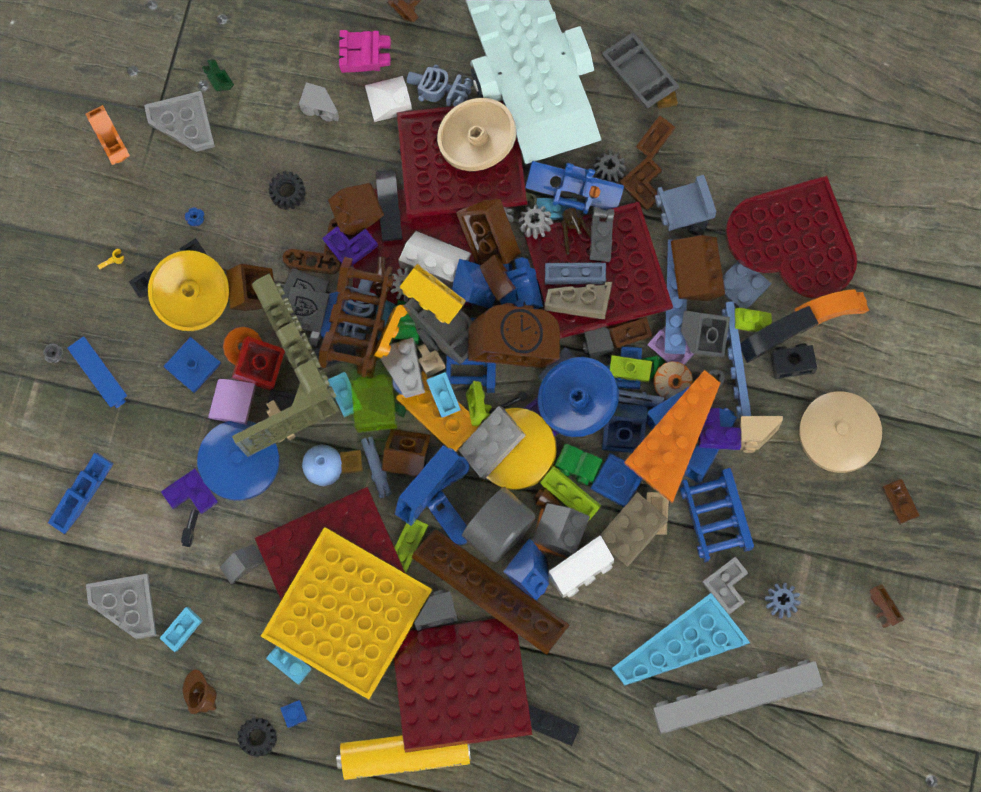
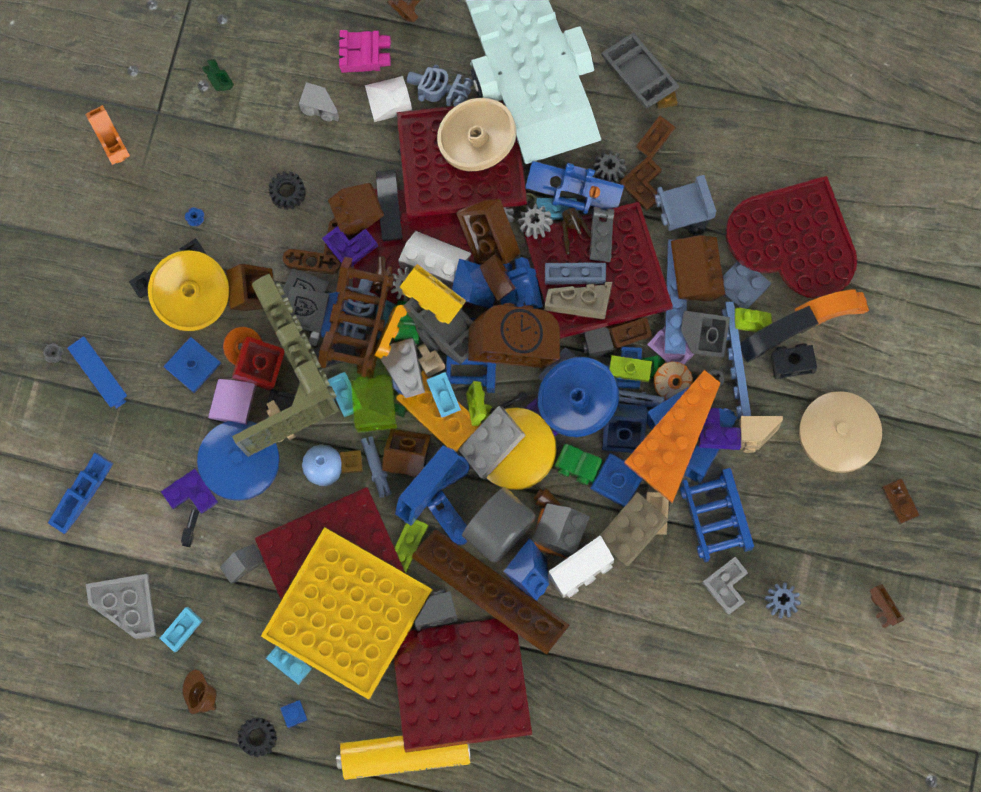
(113, 259): yellow hand -> none
(183, 120): light grey plate -> none
(553, 726): black plate -> none
(570, 493): lime plate -> none
(692, 637): medium azure wing -> none
(738, 697): light grey brick -> none

